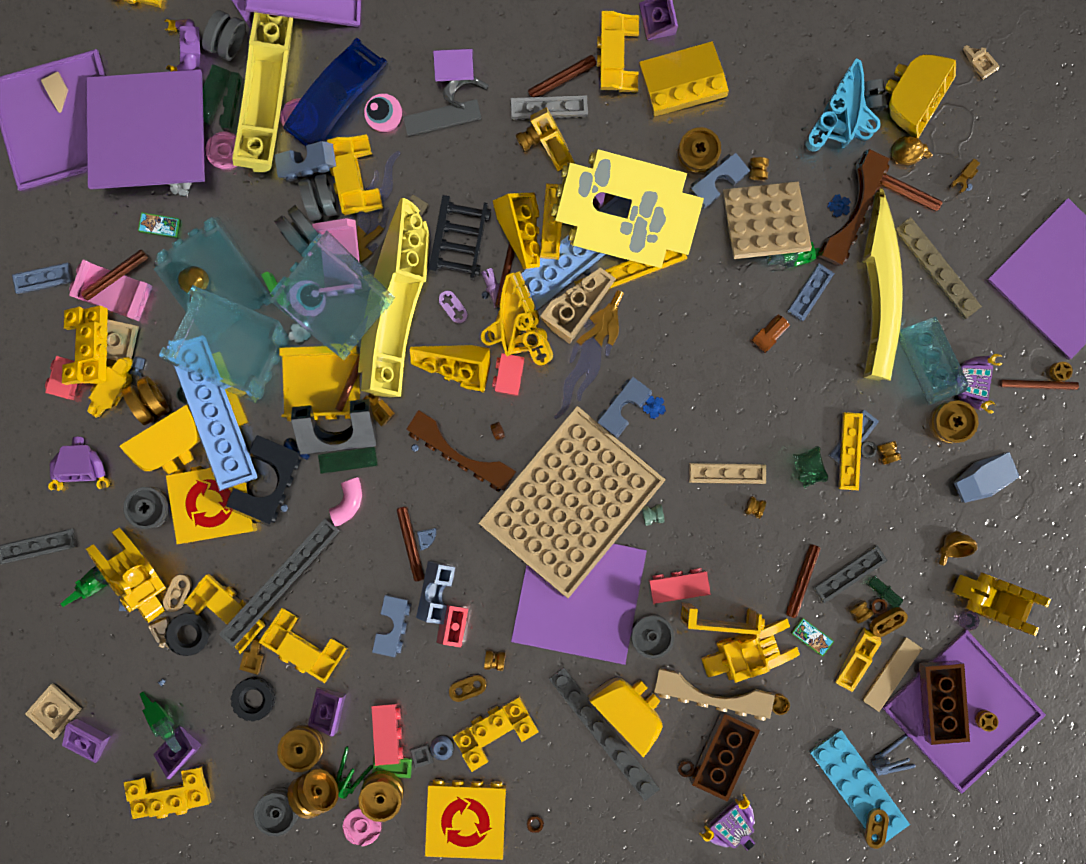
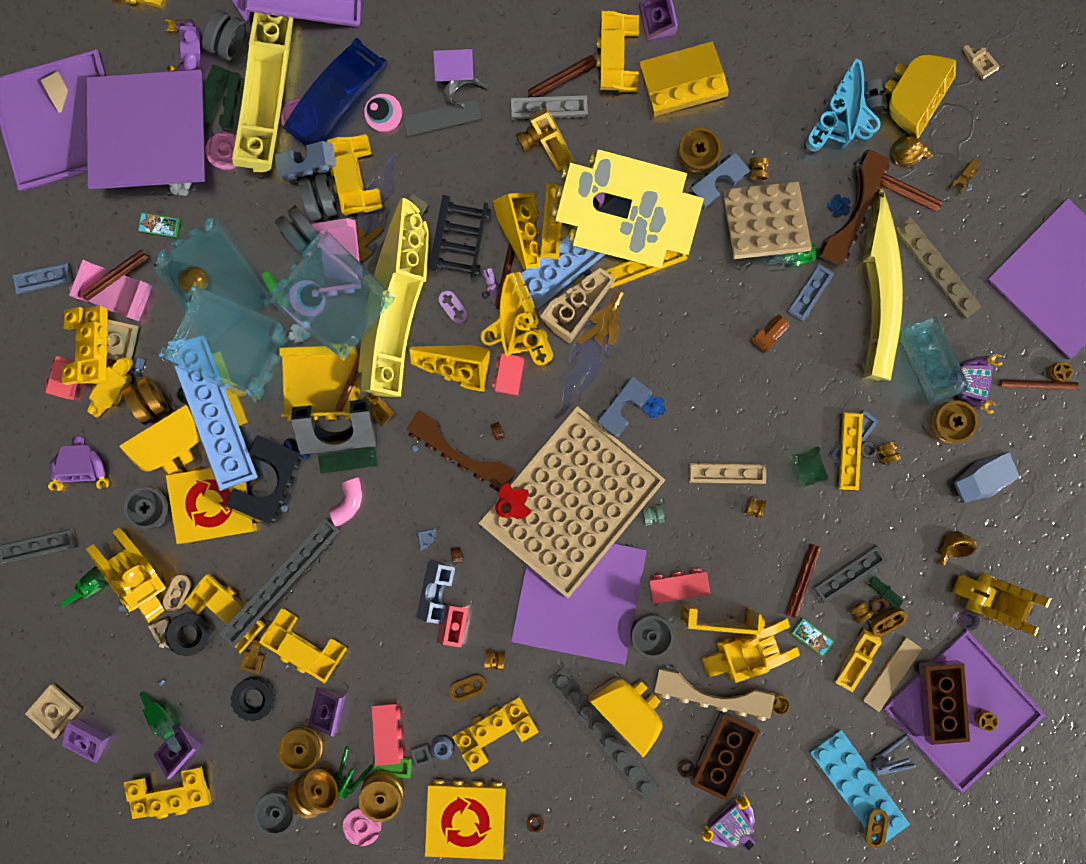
(389, 643): sand blue arch -> none
(410, 544): copper axle -> none
(456, 555): none -> reddish brown axle
(514, 500): none -> red plate

